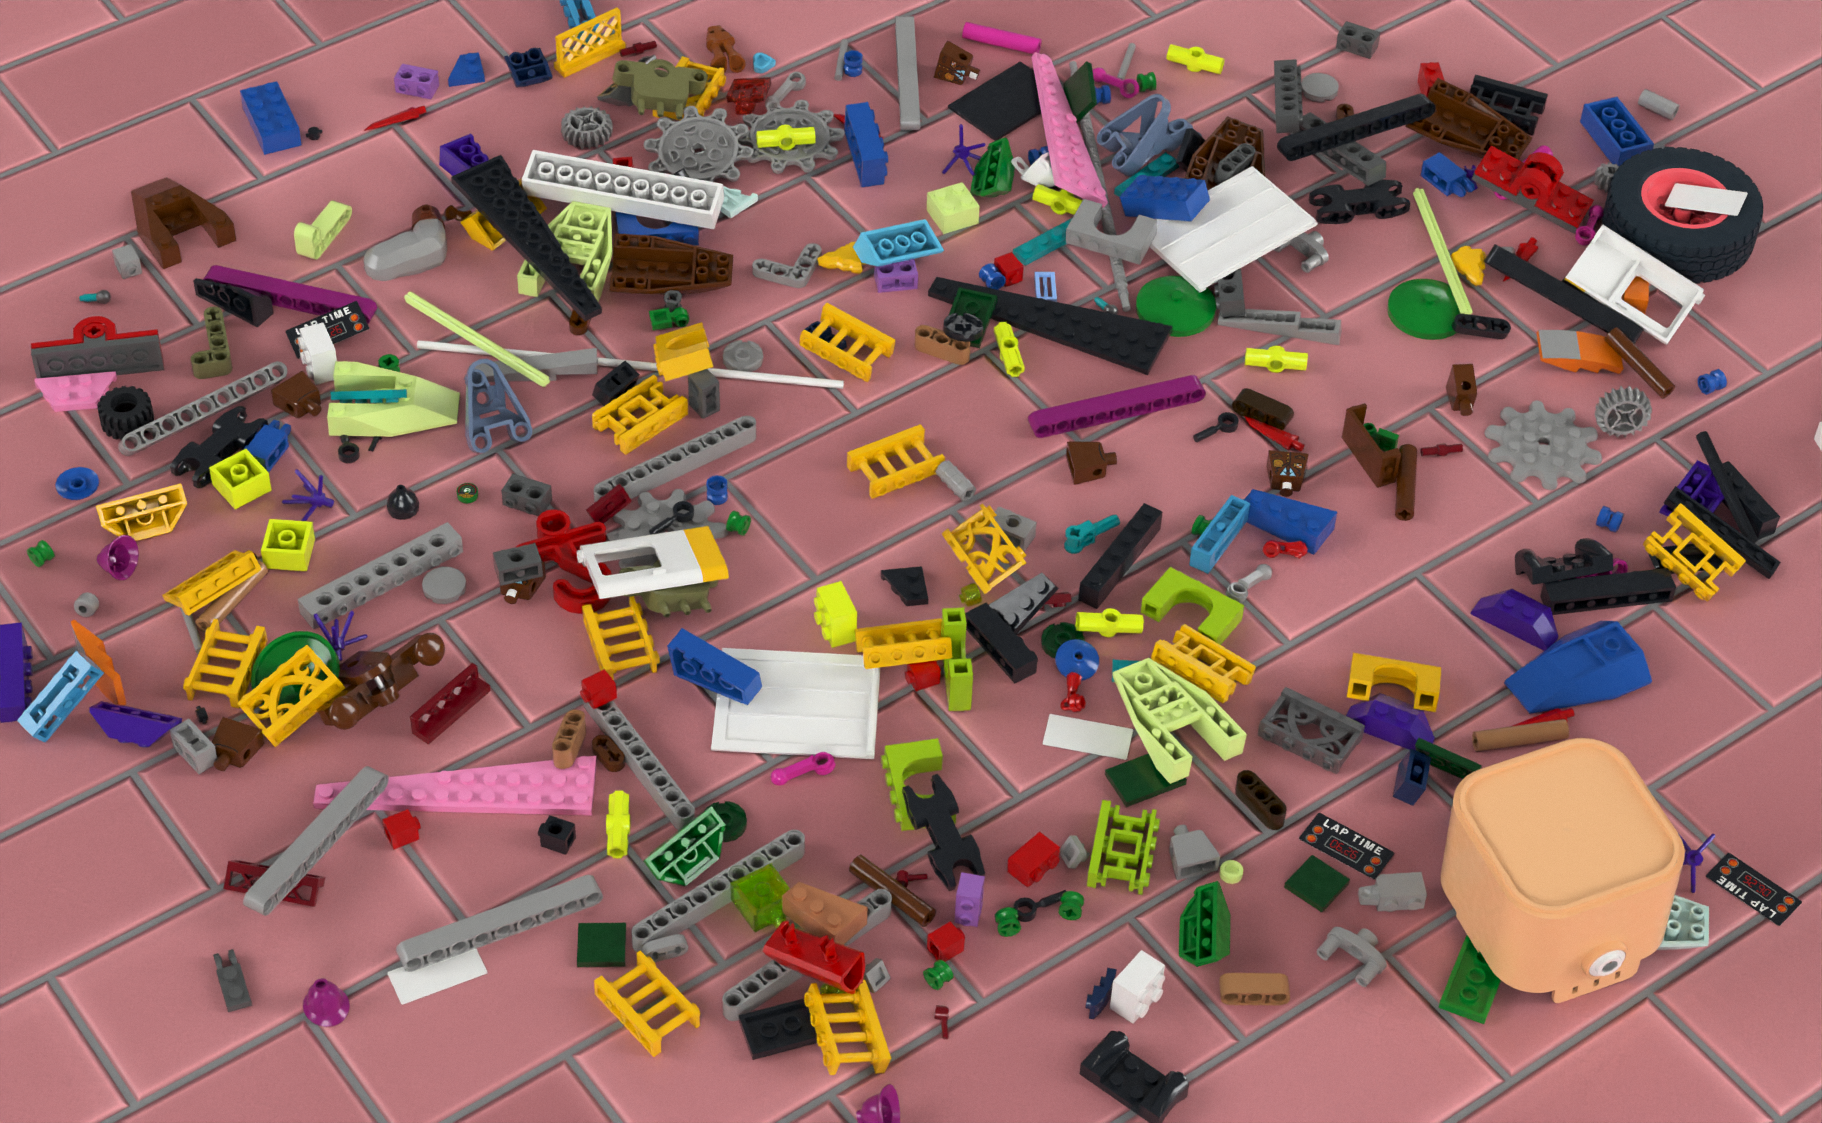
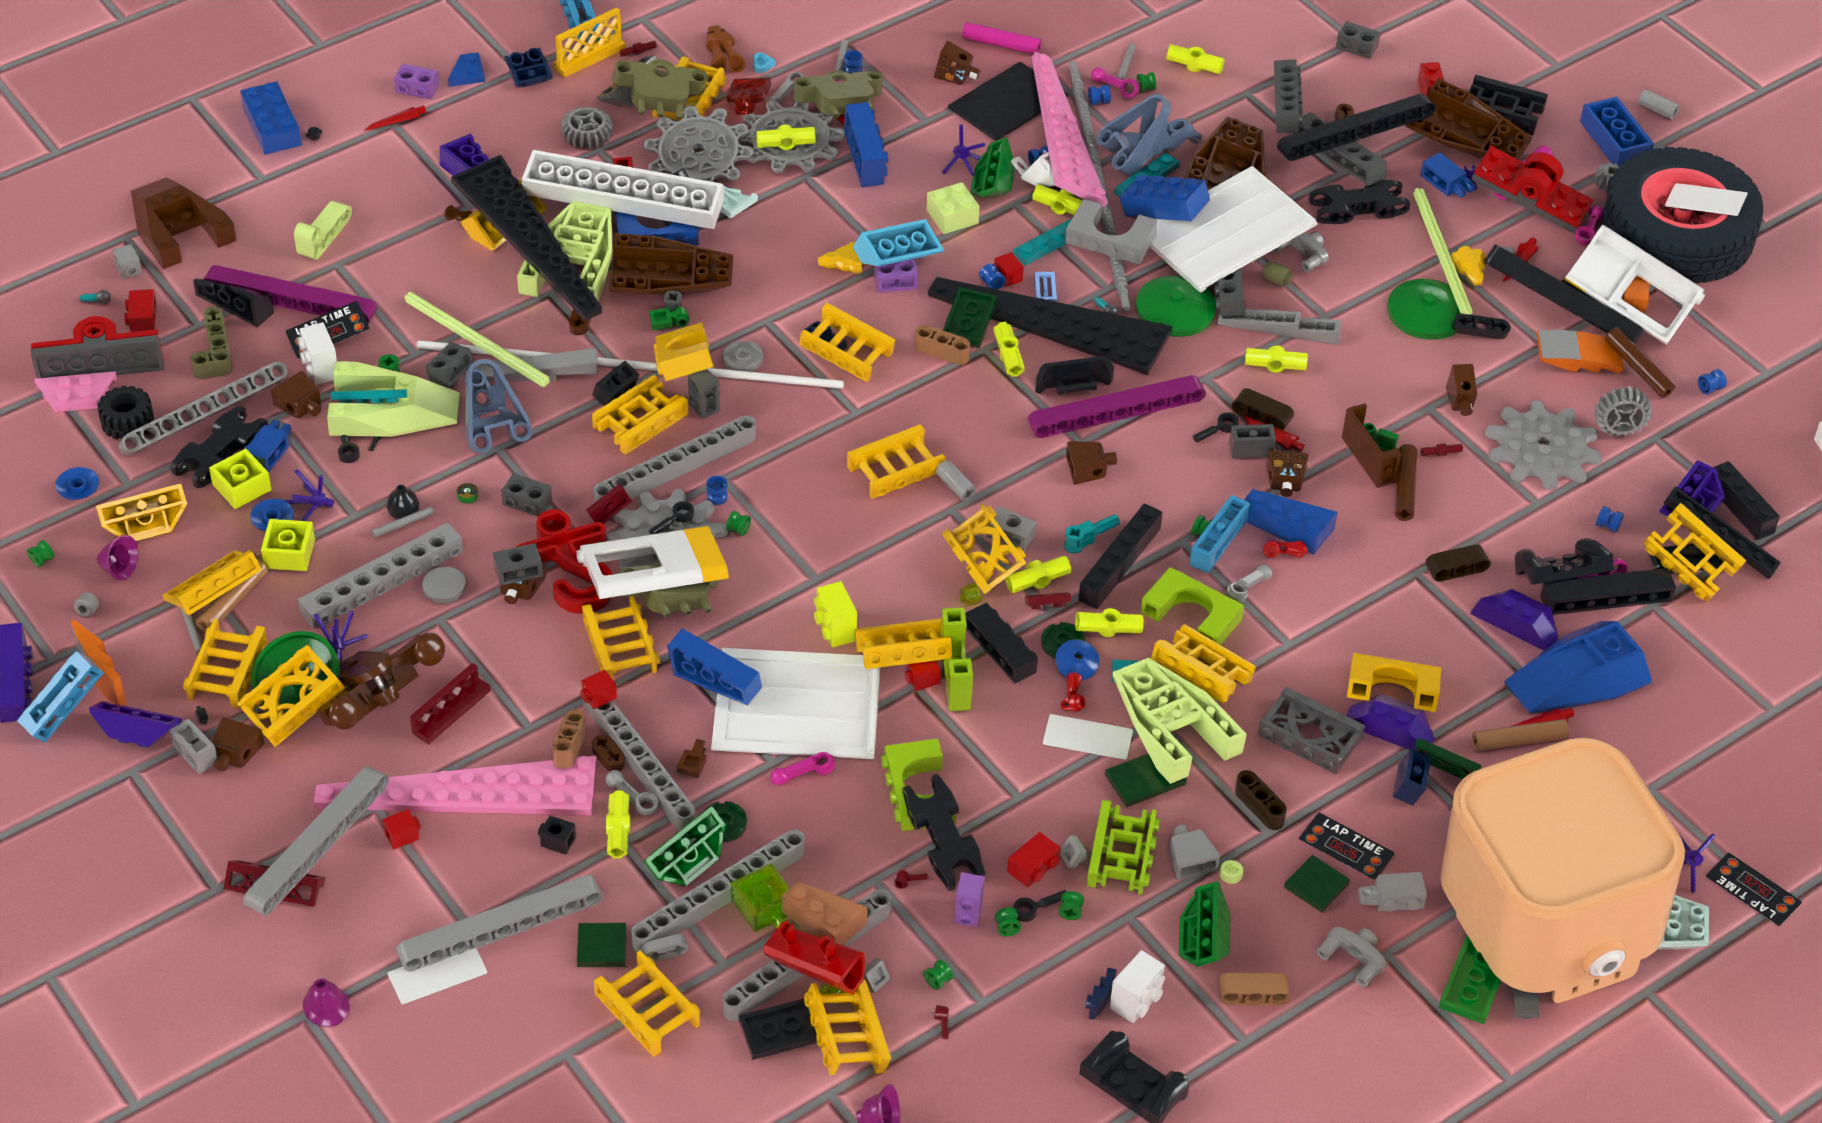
(141, 310): none -> red brick
(232, 983): dark grey hinge -> none
(268, 510): none -> blue dish
(402, 522): none -> light grey bar
(410, 251): light grey piece -> none
(449, 364): none -> dark grey brick
(616, 780): none -> light grey piece
(694, 760): none -> reddish brown plate
(762, 267): light grey beam -> none
(833, 96): none -> olive piece
(901, 896): reddish brown piece -> none
(907, 73): light grey beam -> none
(908, 584): black wing -> none
(946, 942): red brick -> none
(963, 328): black tile -> none
(1024, 601): wing -> none
(1038, 574): none -> neon yellow piece
(1075, 375): none -> black piece
(1081, 91): dark green tile -> none
(1189, 146): black wing -> none
(1234, 163): dark grey beam -> none
(1251, 440): none -> dark grey brick
(1277, 274): none -> olive brick
(1319, 87): light grey tile -> none
(1457, 562): none -> dark brown beam
(1526, 1004): none -> dark grey slope
(1726, 486): black axle -> none

